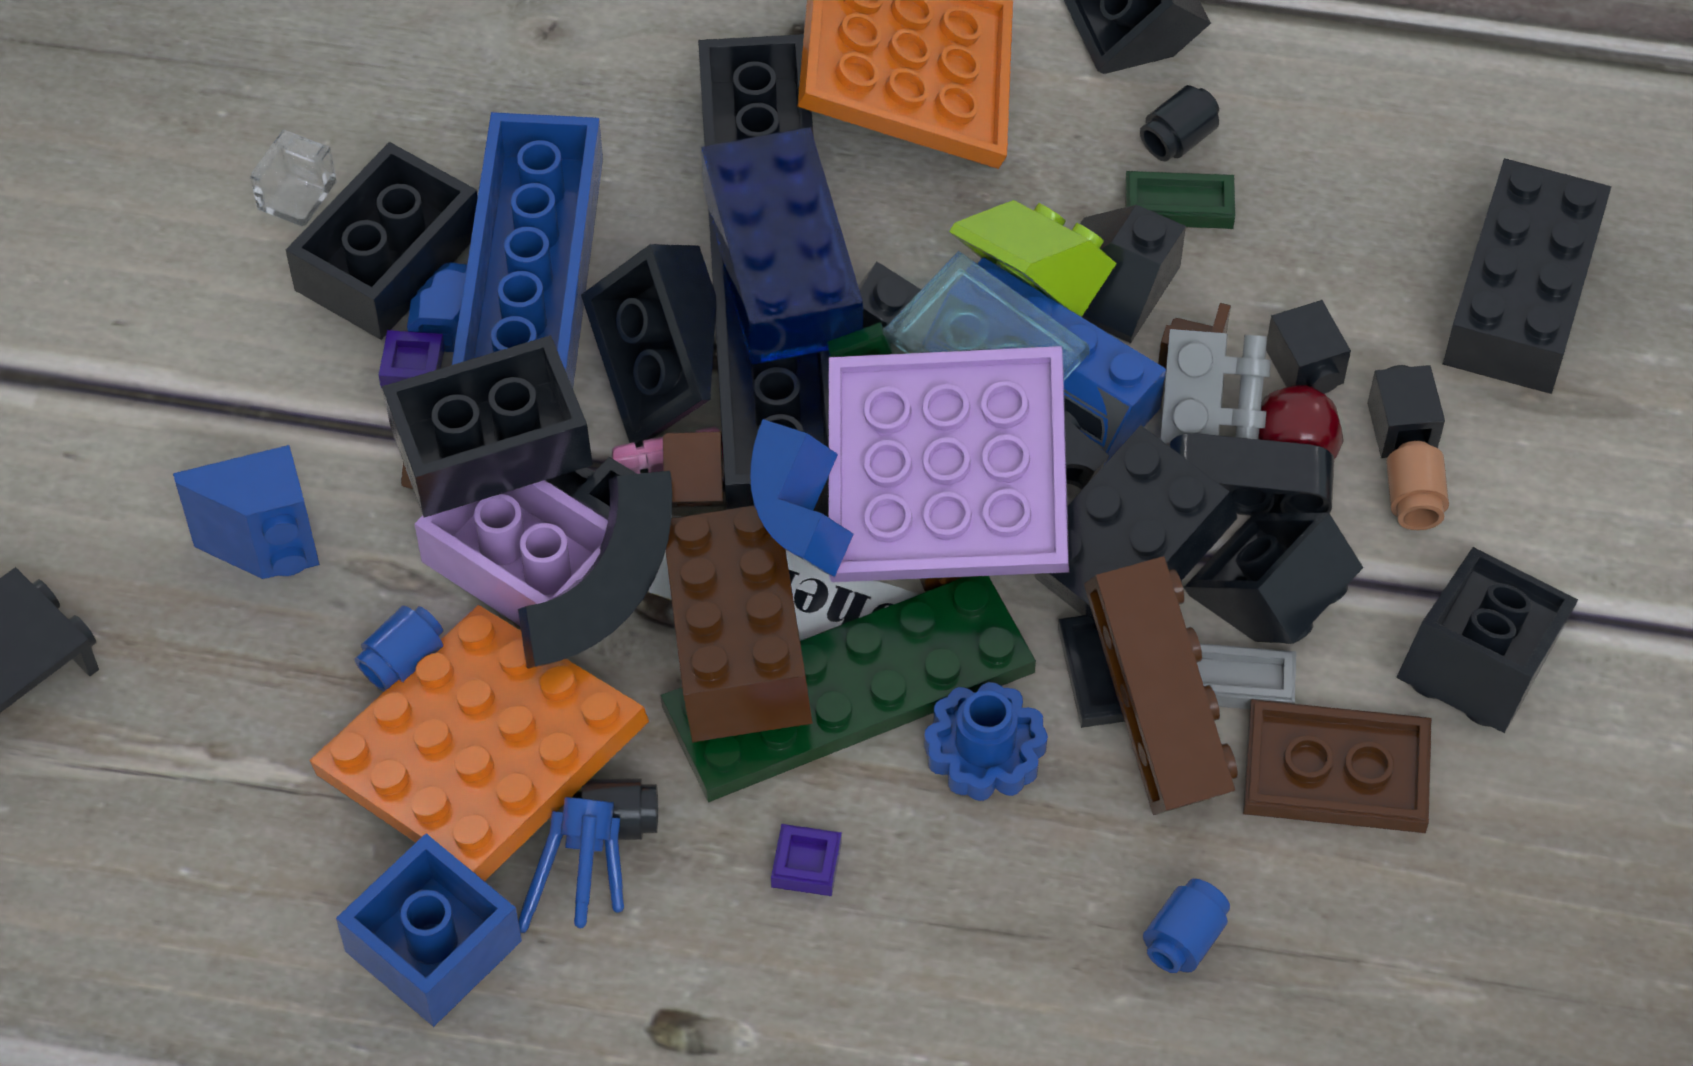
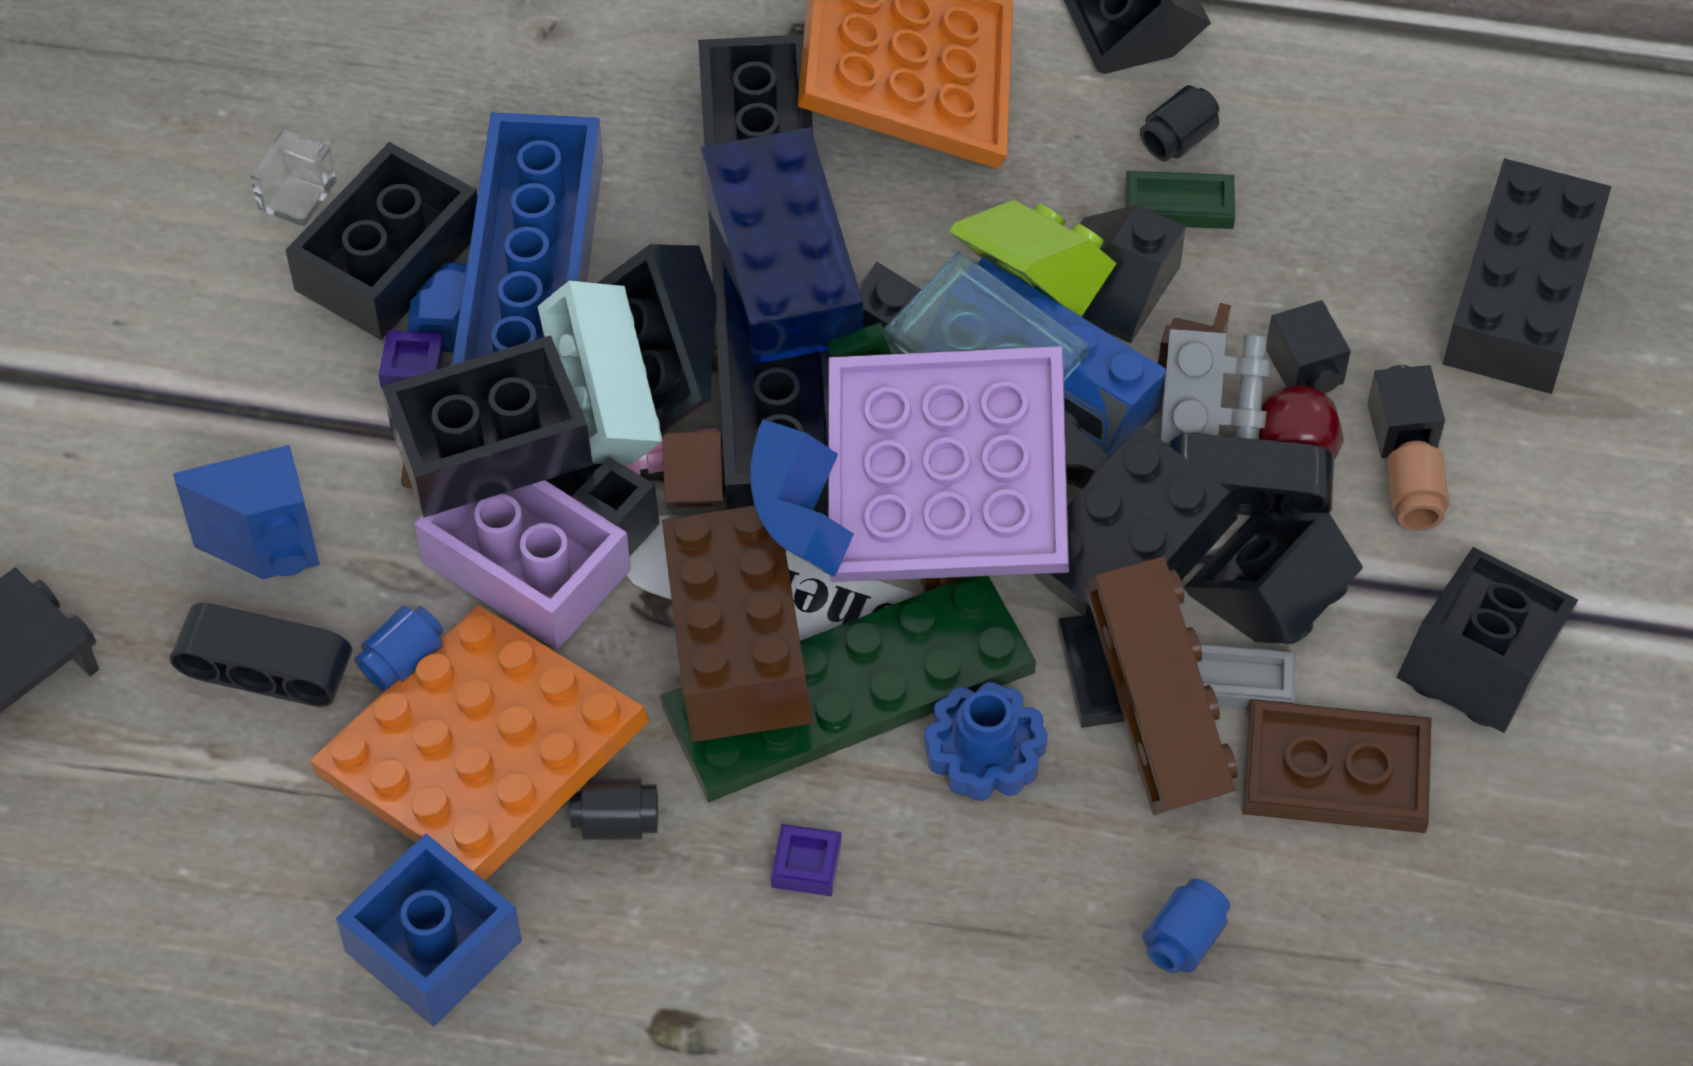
(261, 654): none -> black beam
(586, 826): blue plant -> none
(605, 368): none -> light aqua brick
(615, 582): black tile -> none

